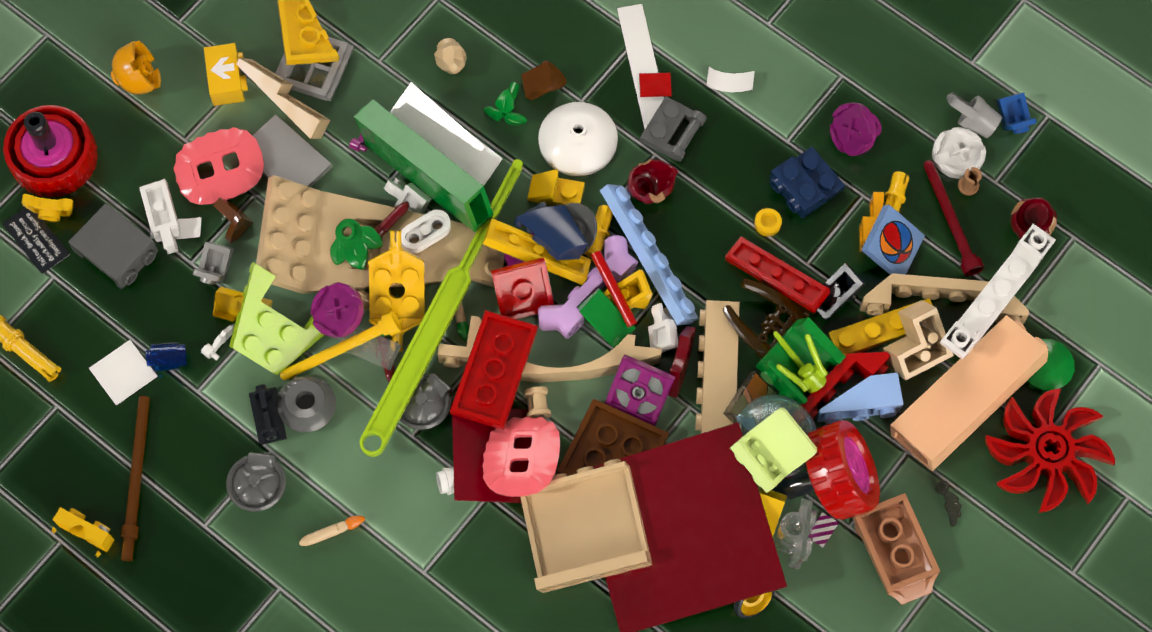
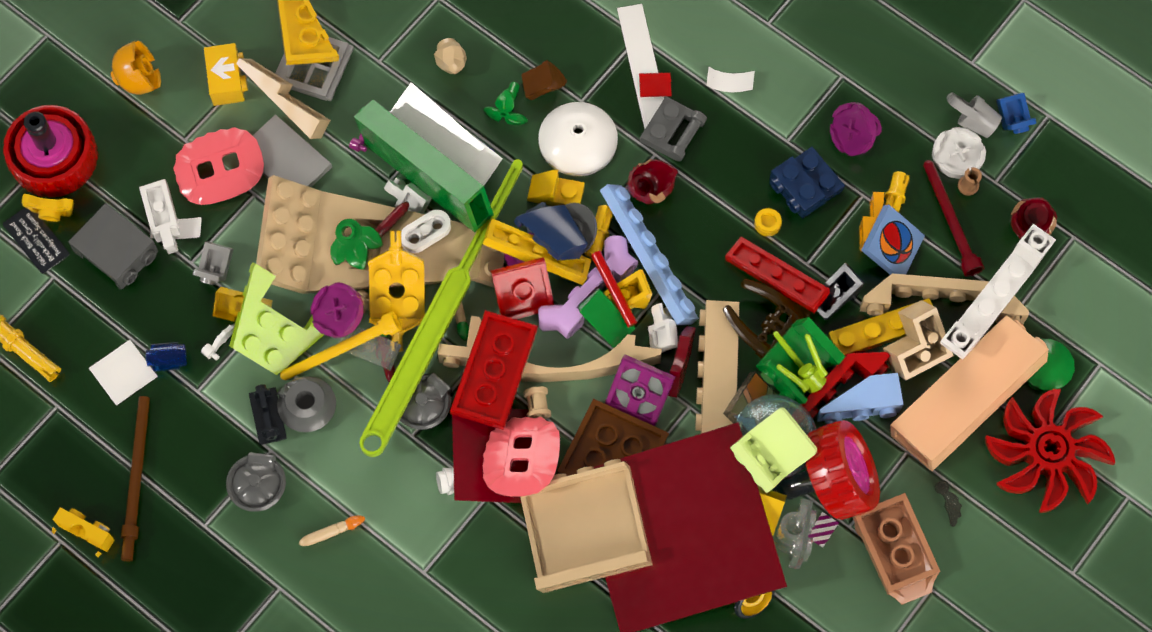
(238, 219): reddish brown tile -> none

